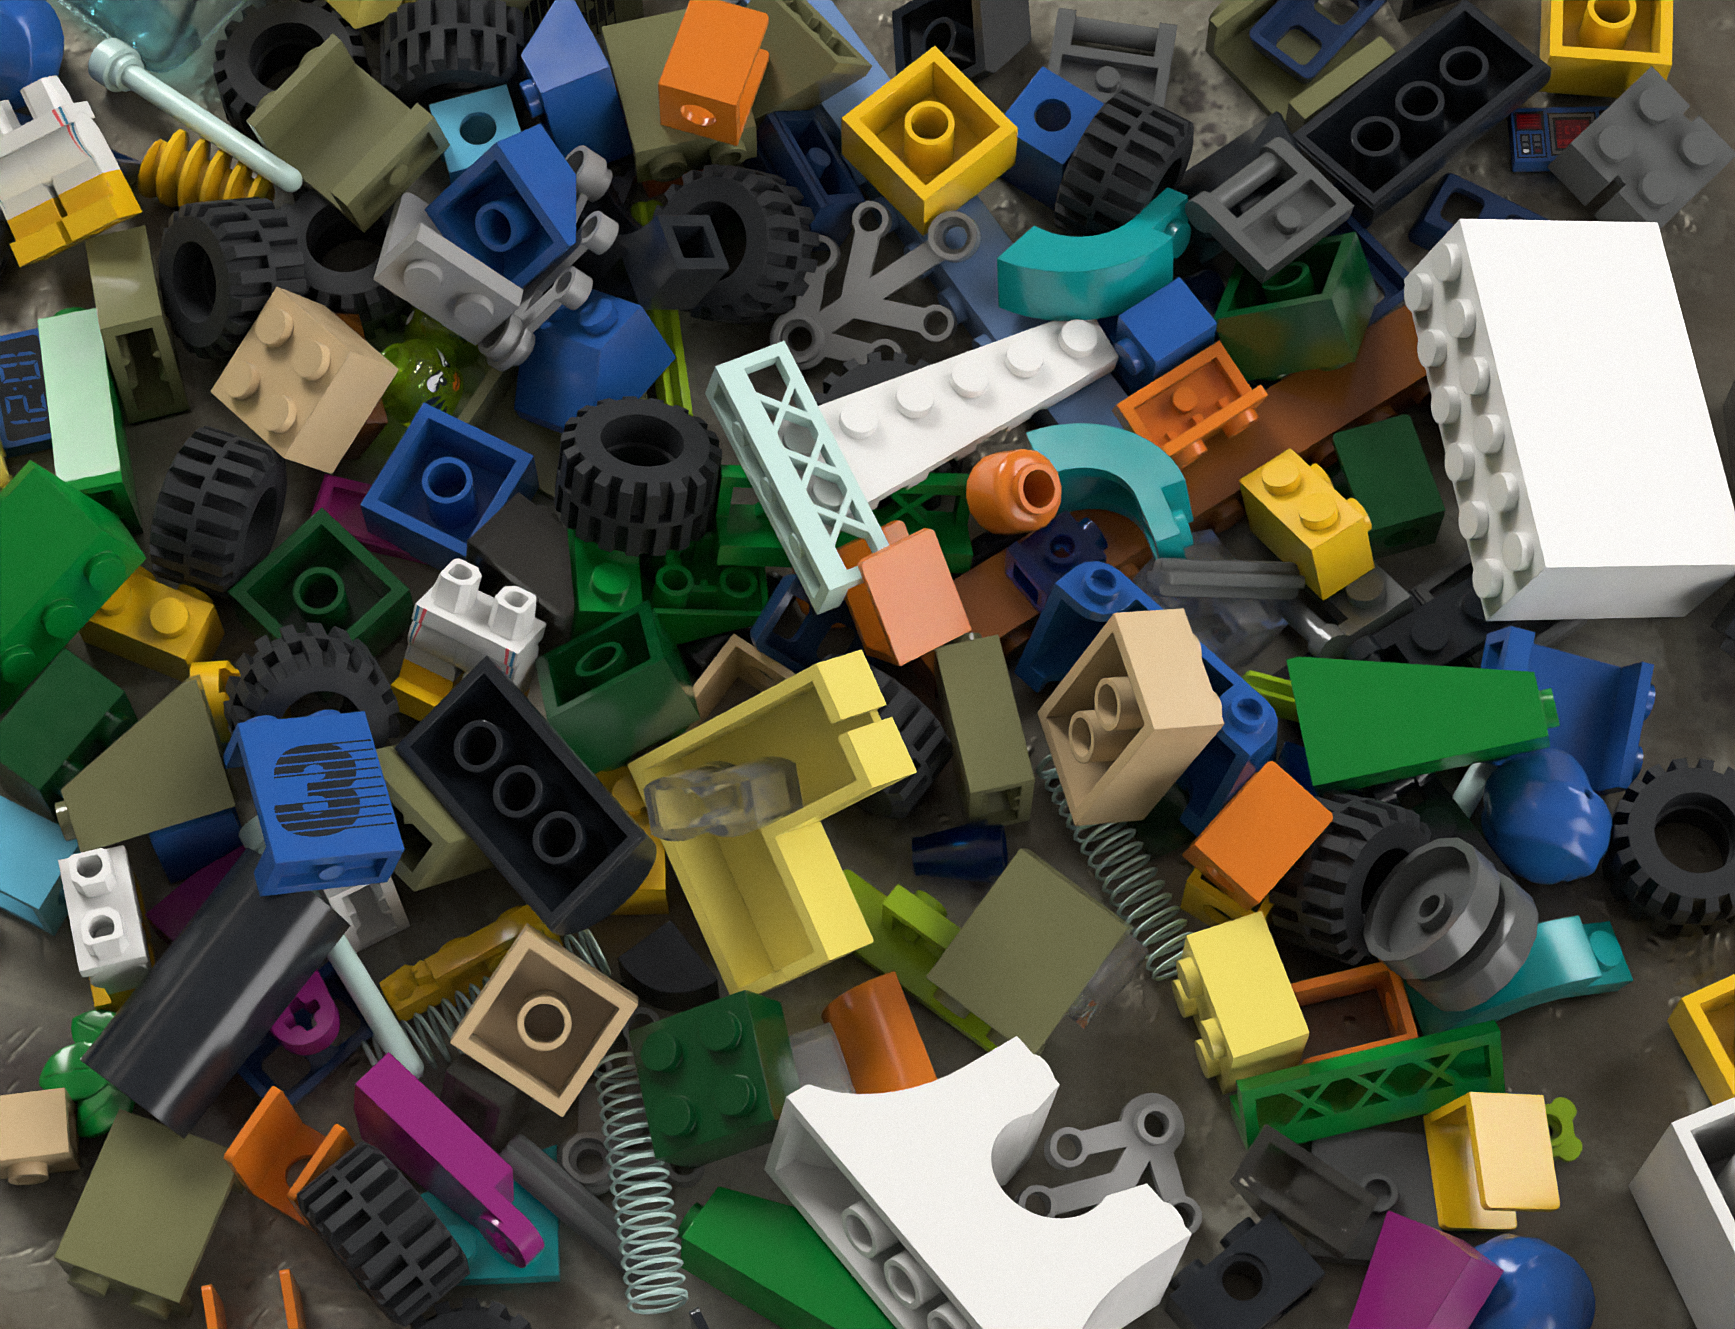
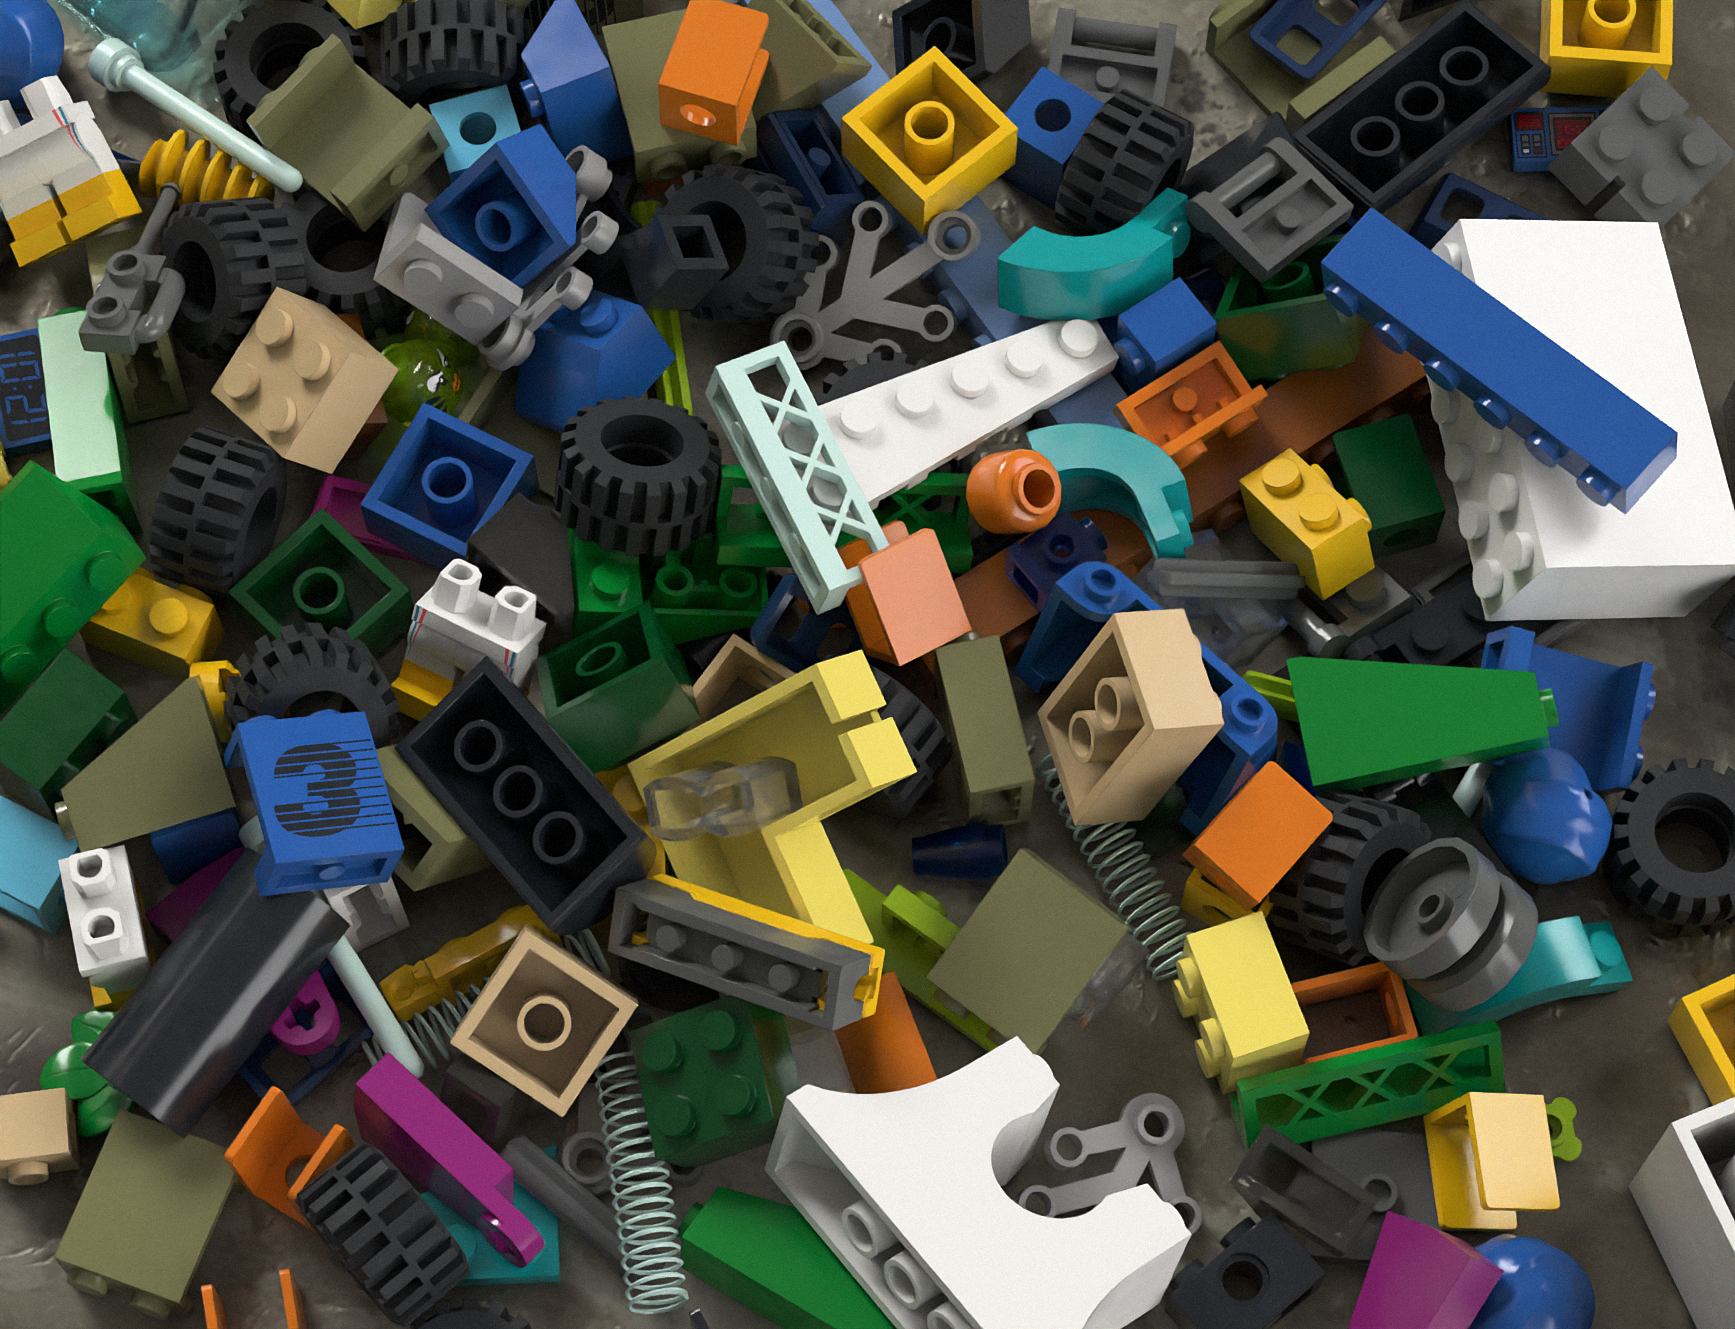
(131, 278): none -> dark grey piece
(746, 951): none -> dark grey piece
(1498, 362): none -> blue brick

